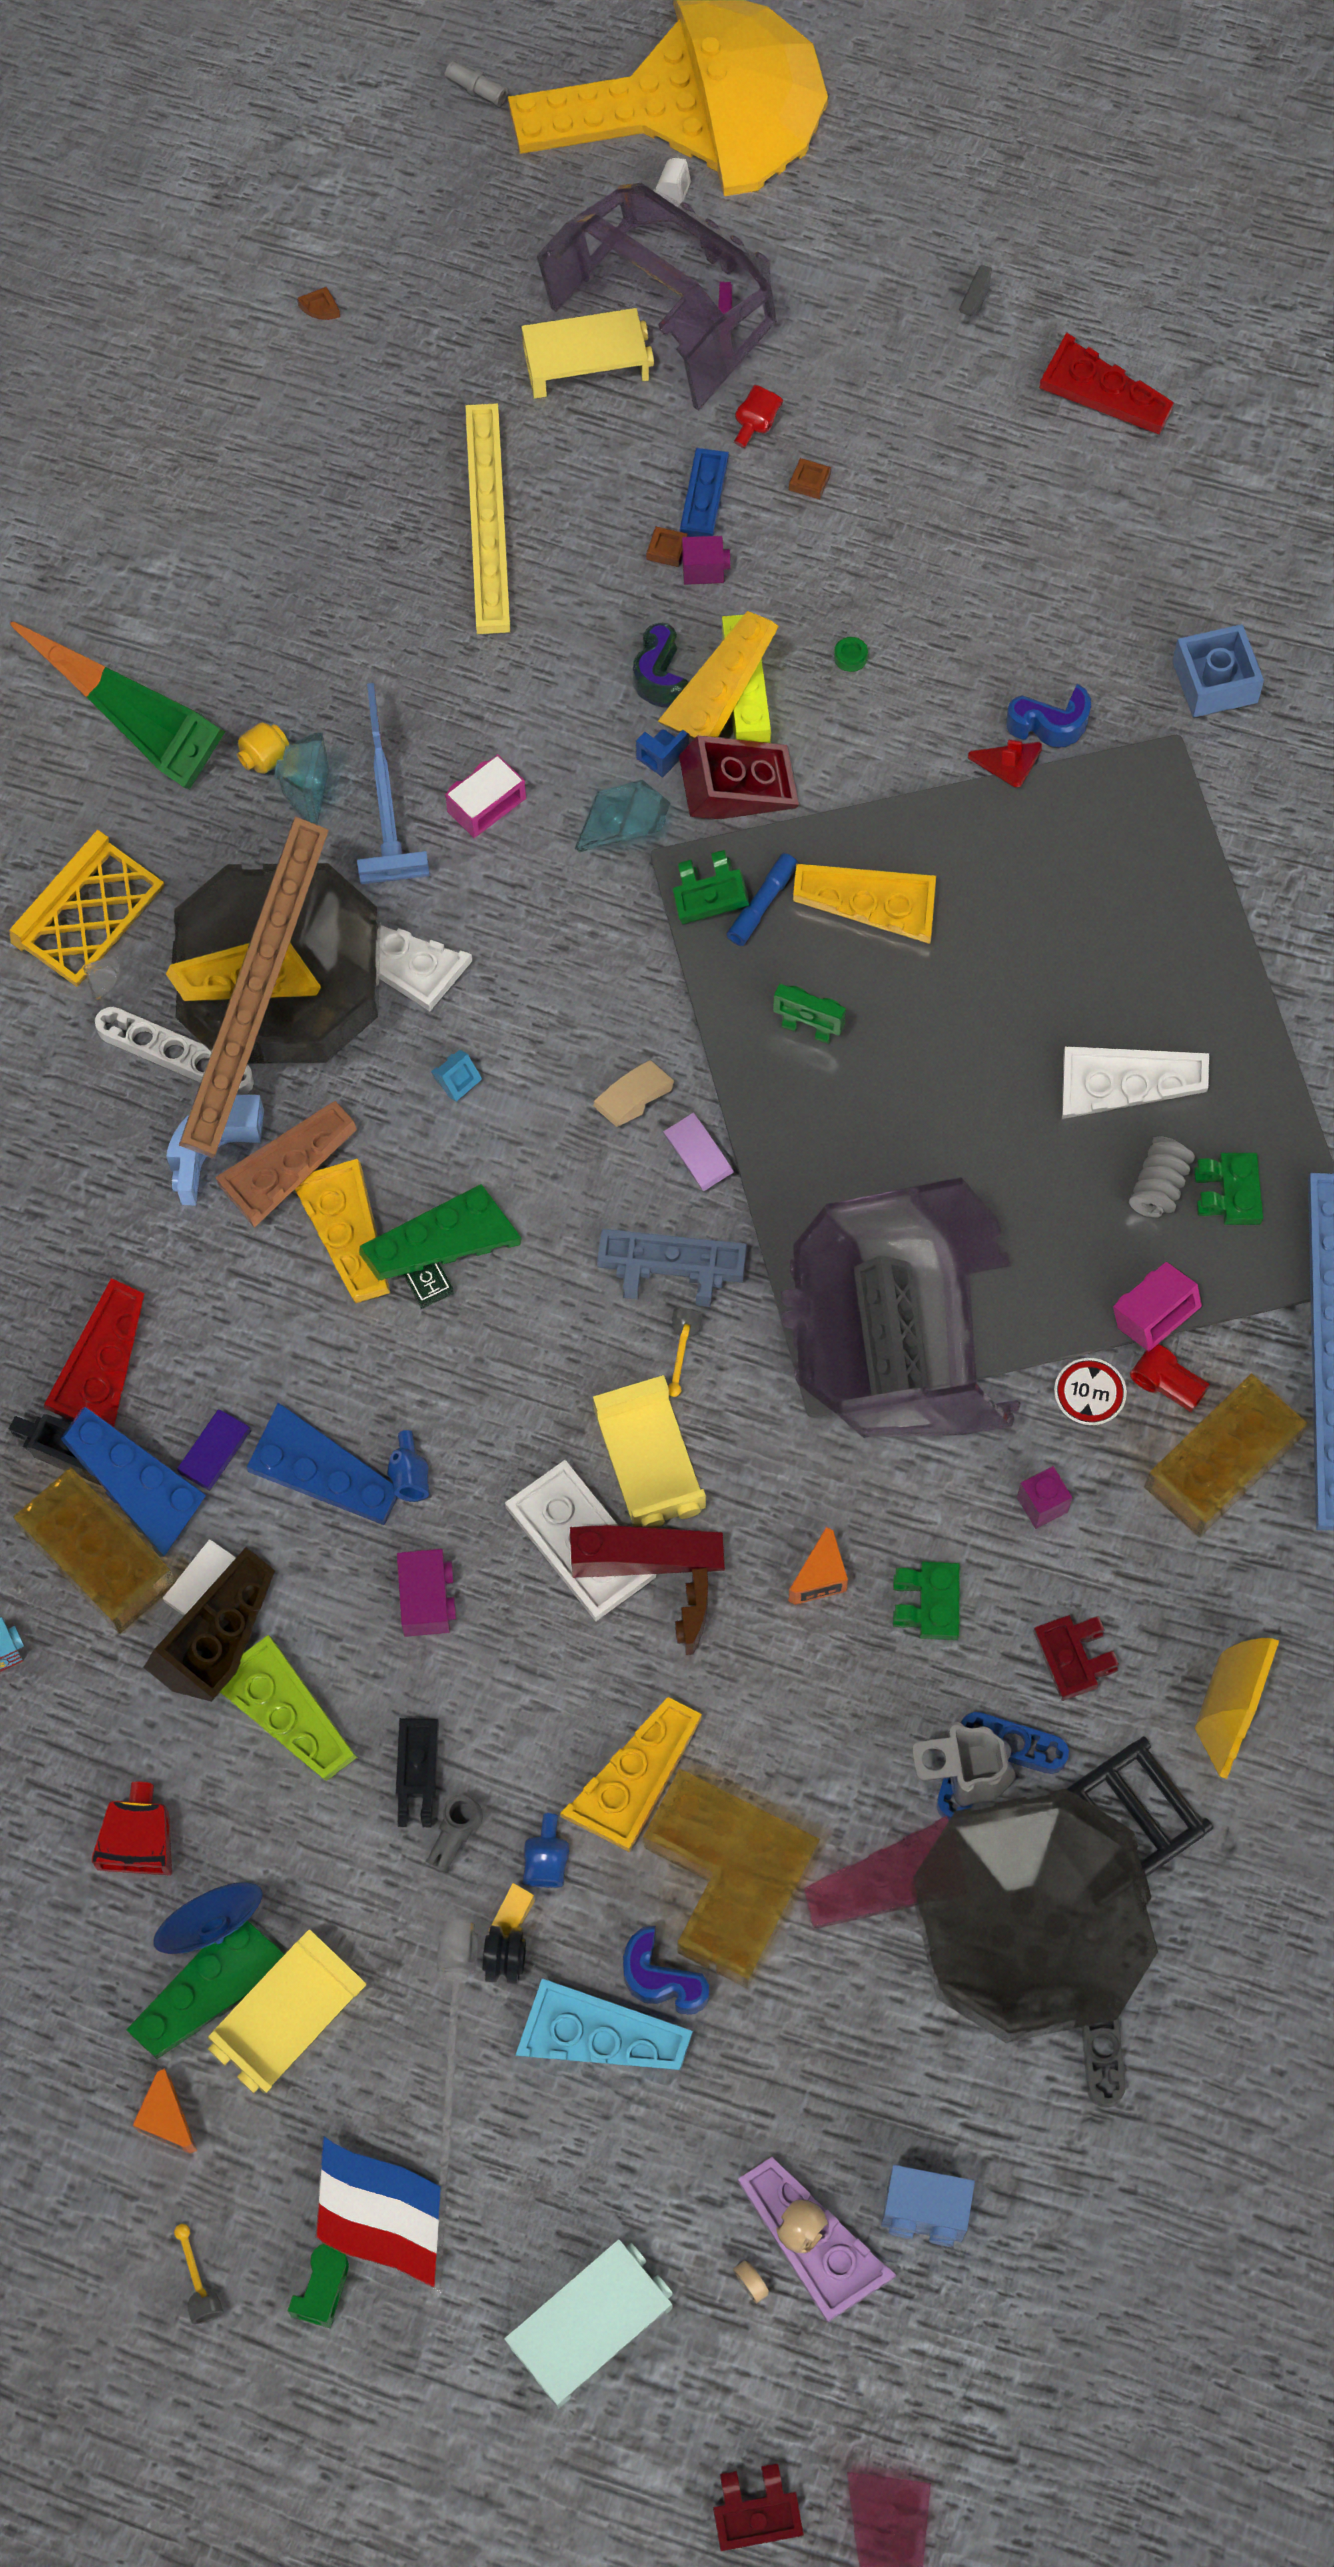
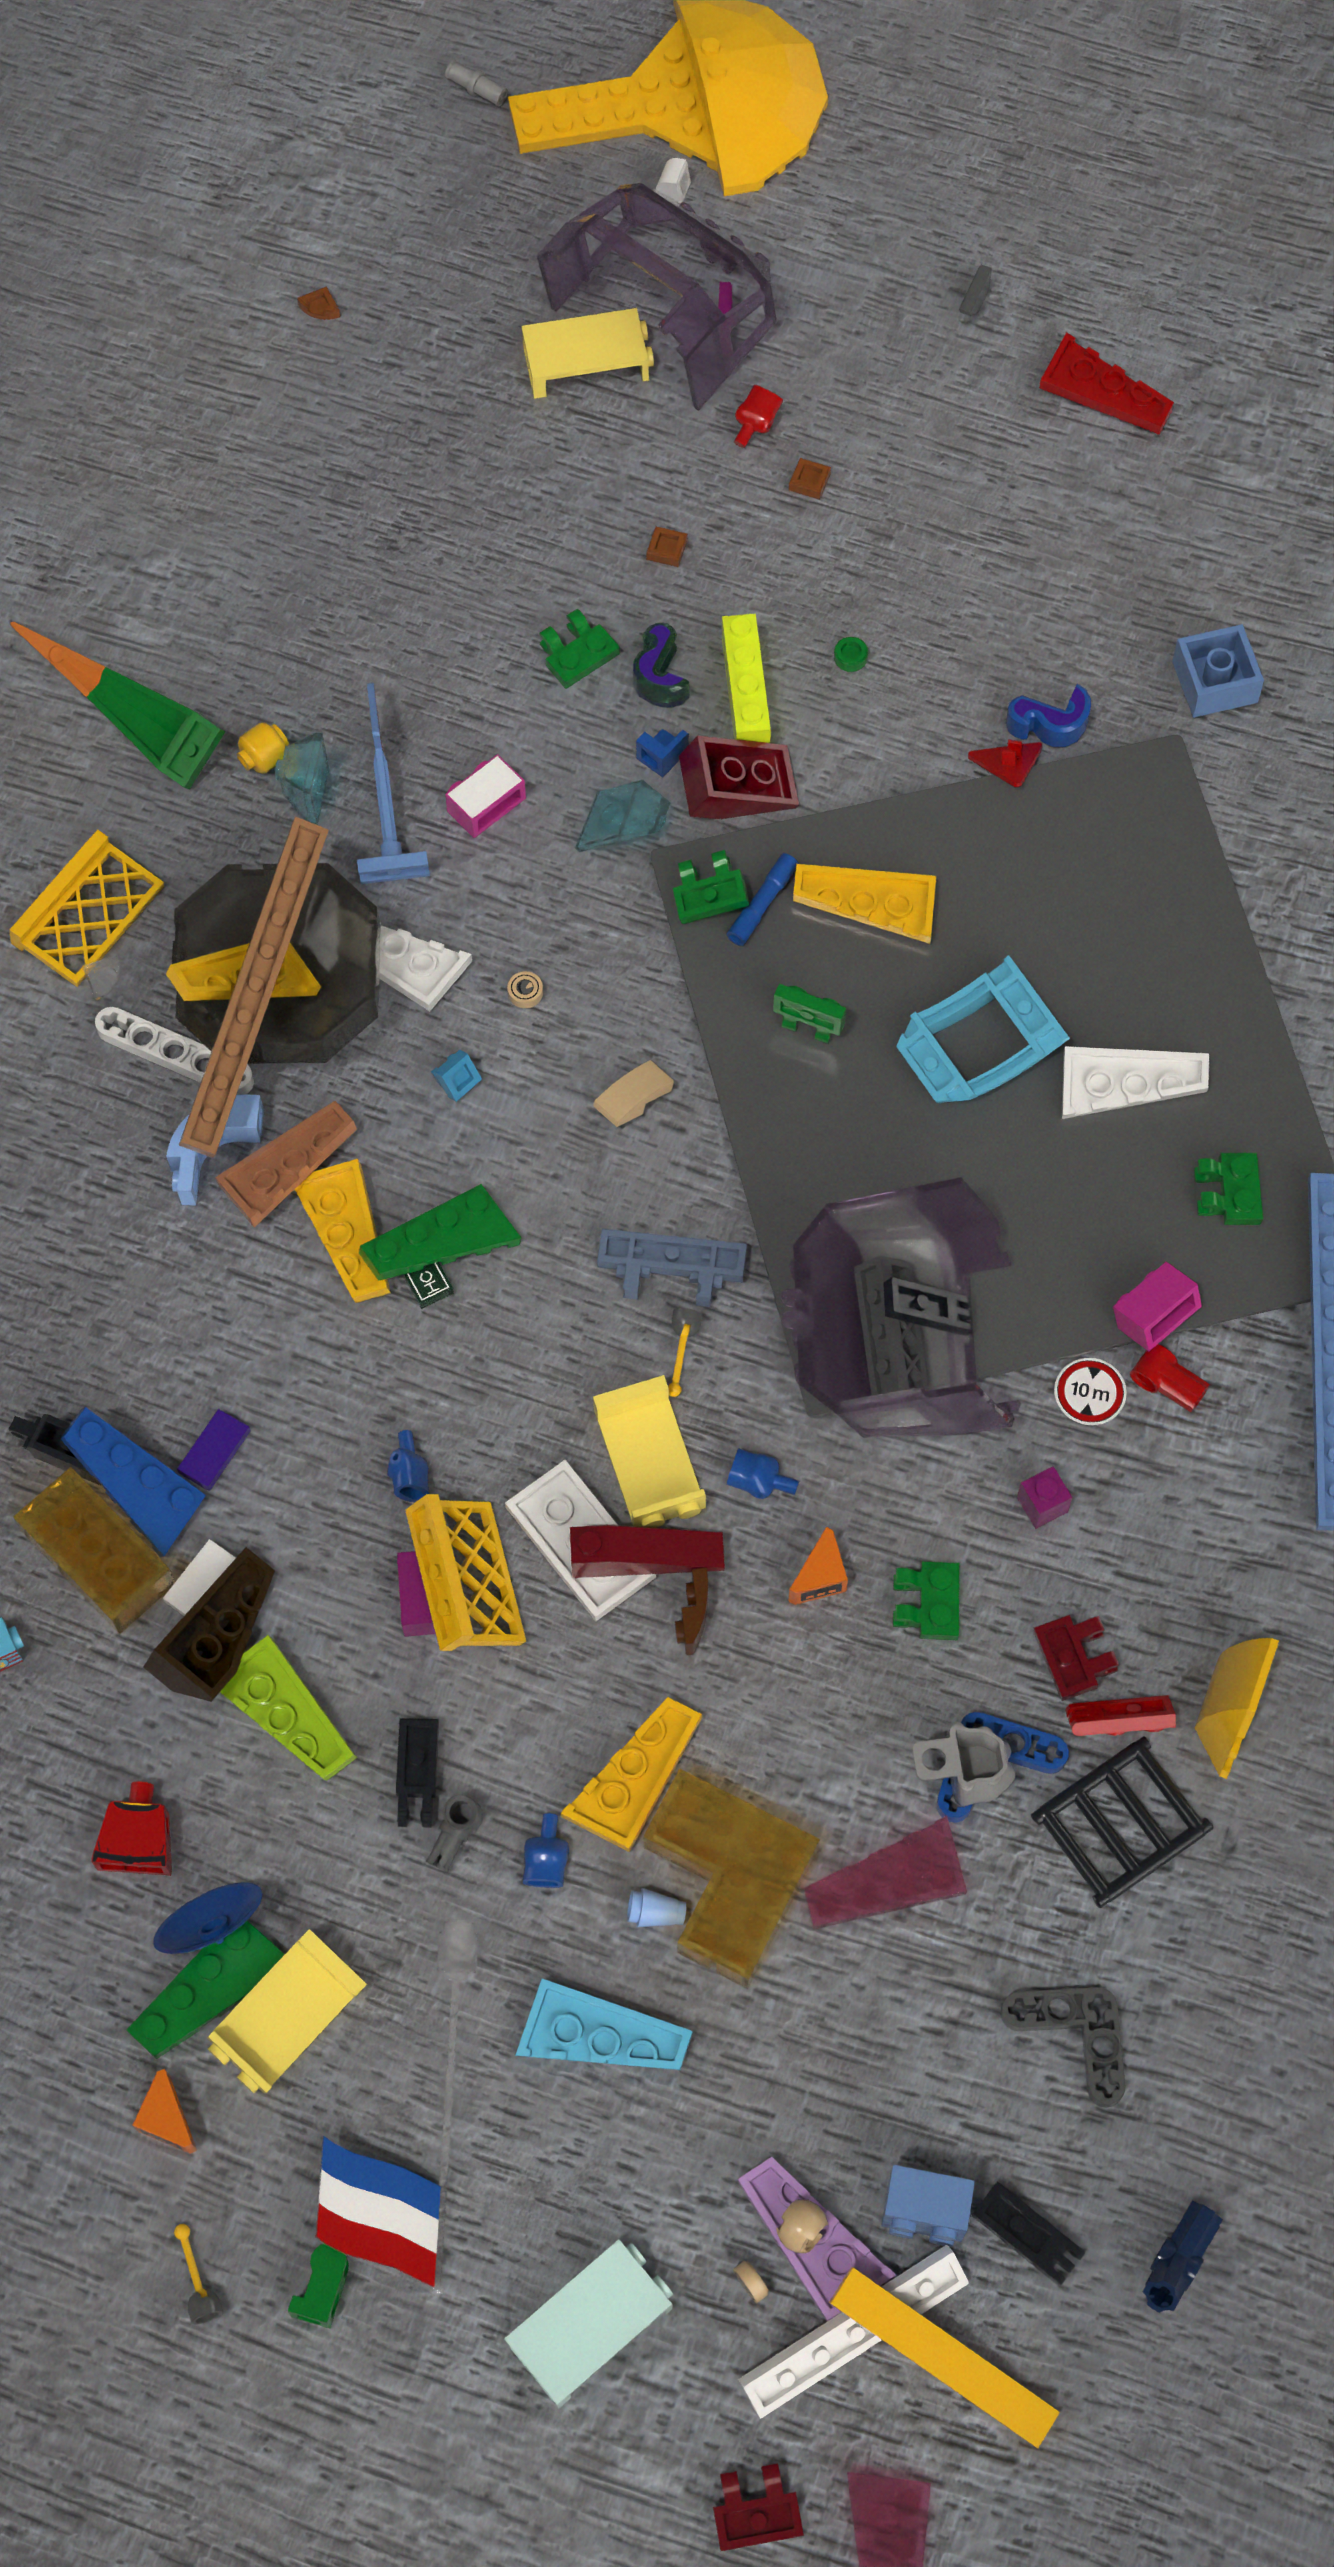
(100, 1358): red wing -> none
(314, 1465): blue wing -> none
(443, 1574): none -> yellow fence
(487, 519): light yellow plate -> none
(504, 1954): black wheel -> none
(514, 1909): yellow piece -> none
(525, 989): none -> tan tile
(581, 656): none -> green plate
(654, 1909): none -> light blue cone
(658, 1984): blue animal -> none
(698, 1151): lavender slope -> none
(704, 492): blue tile -> none
(704, 560): magenta brick -> none
(719, 683): yellow wing -> none
(758, 1475): none -> blue piece
(844, 2338): none -> white plate
(927, 1306): none -> black hinge
(944, 2357): none -> yellow tile
(1019, 1002): none -> medium azure wedge
(1027, 2232): none -> black hinge
(1035, 1915): clear smoke windscreen -> none
(1121, 1716): none -> red hinge
(1161, 1177): light grey piece -> none
(1180, 2257): none -> dark blue piece
(1225, 1455): clear yellow brick -> none

